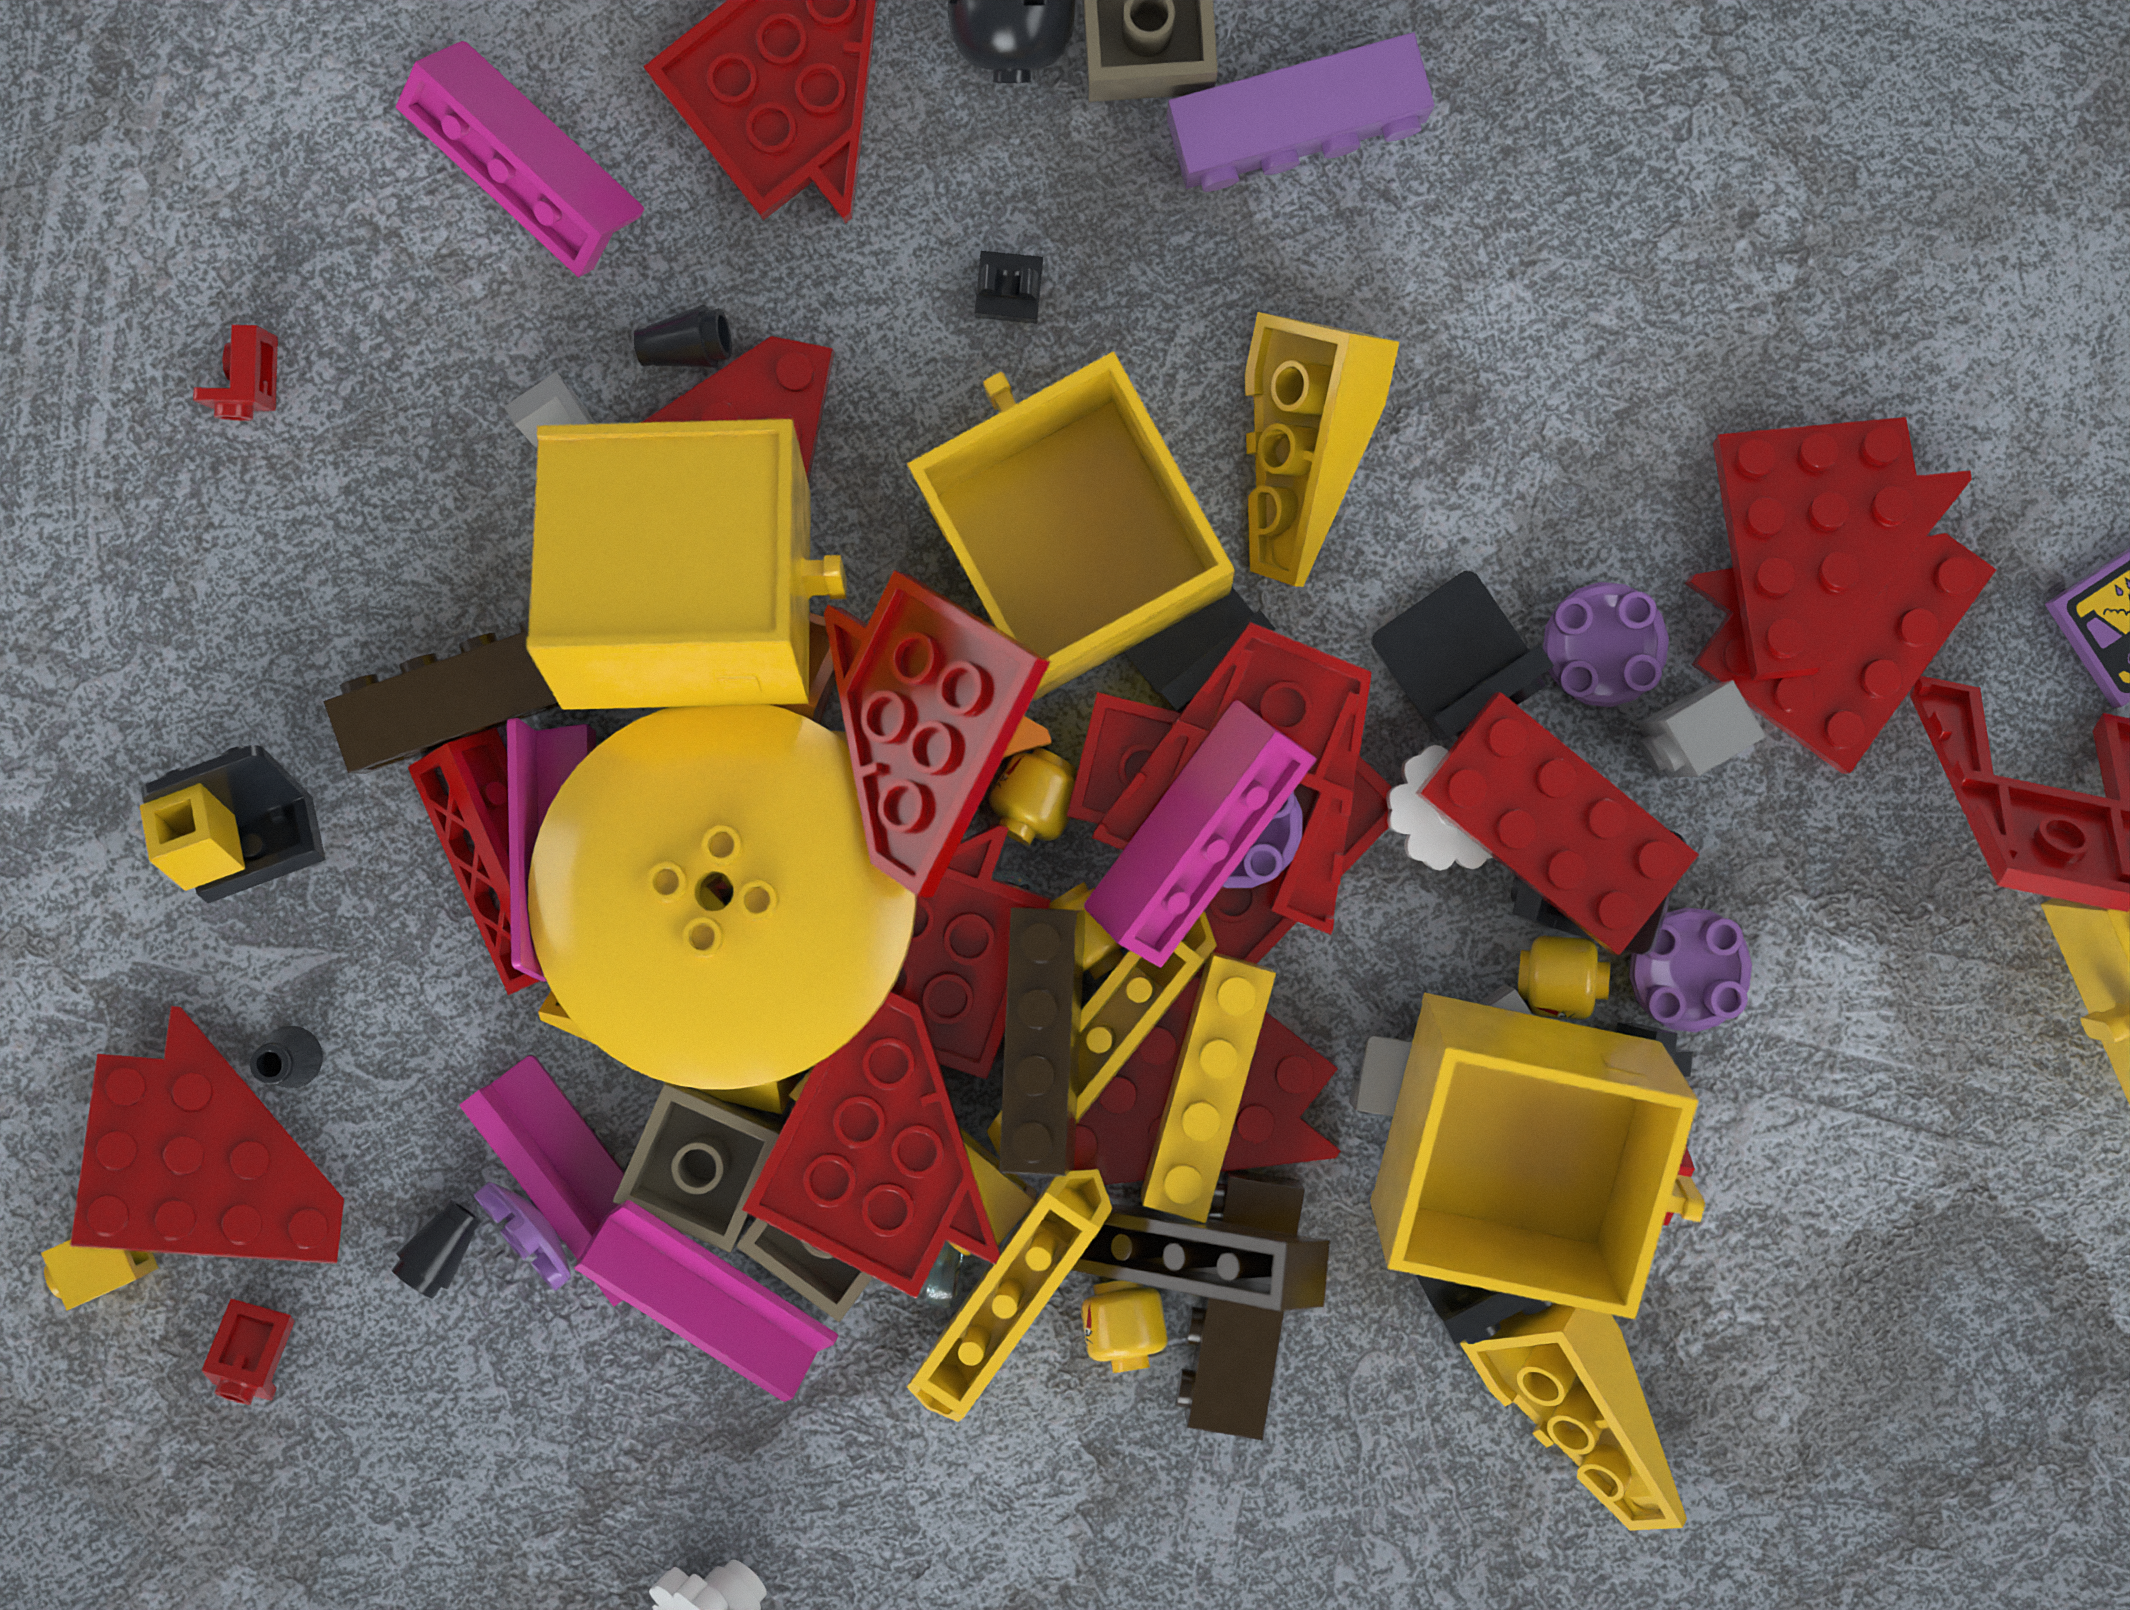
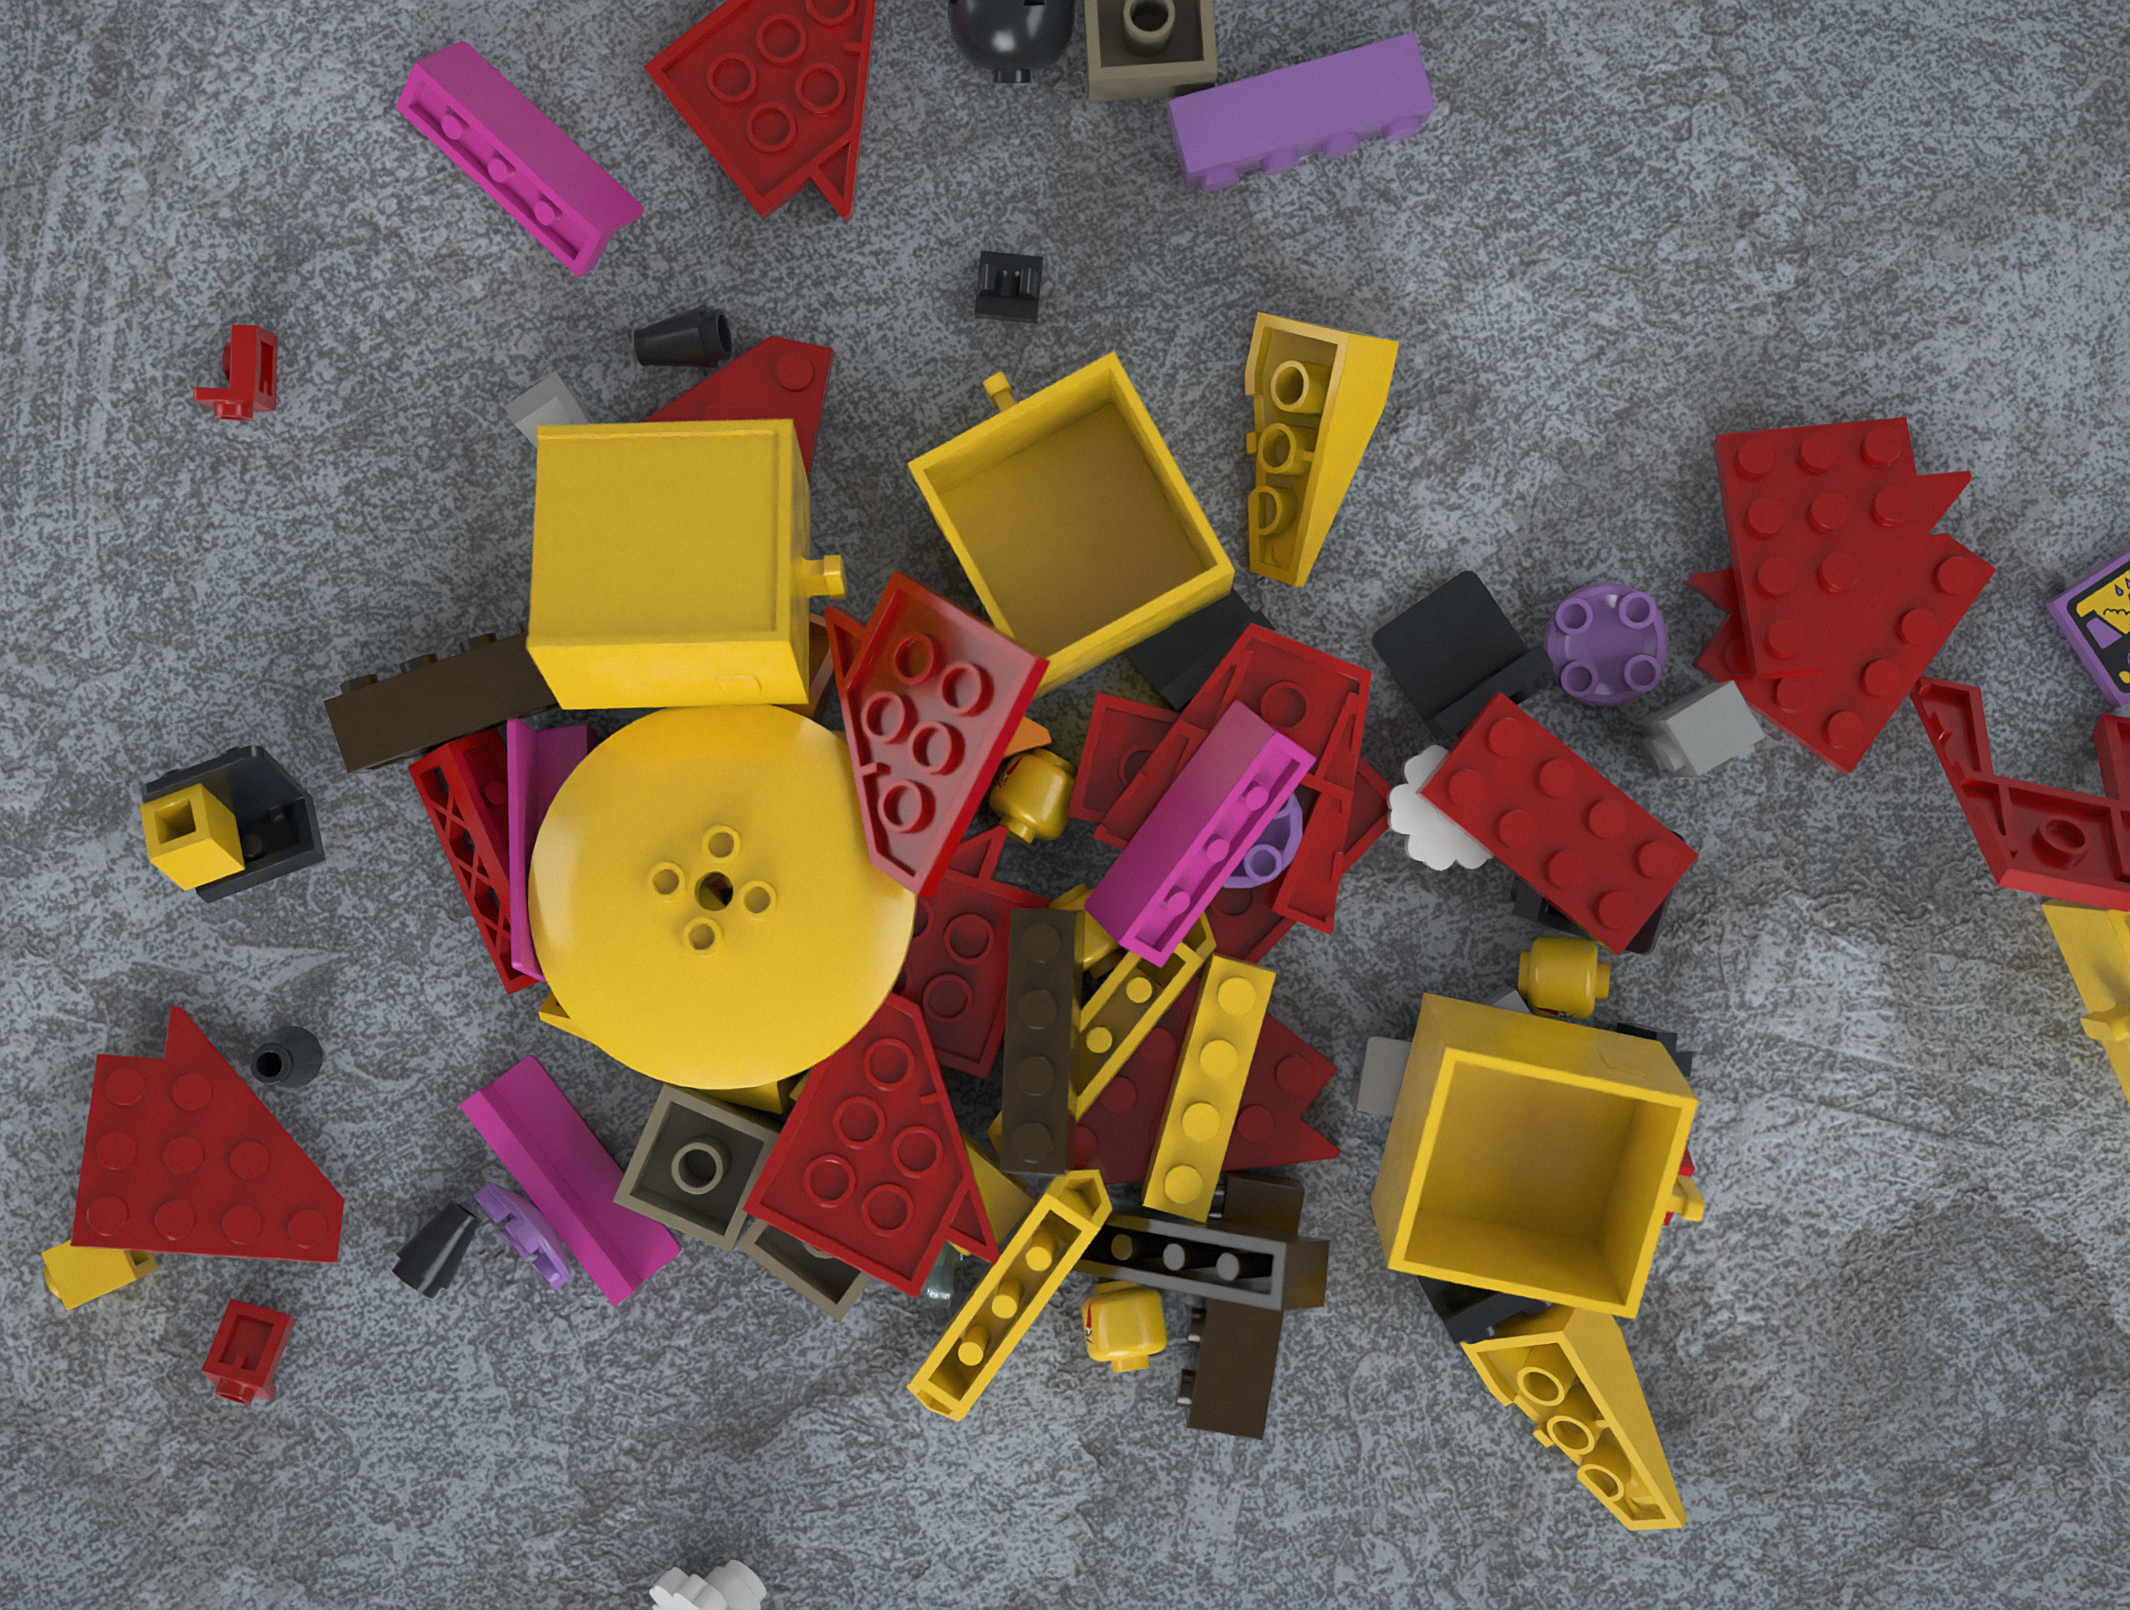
(703, 1299): dark pink panel -> none
(1694, 973): medium lavender dish -> none

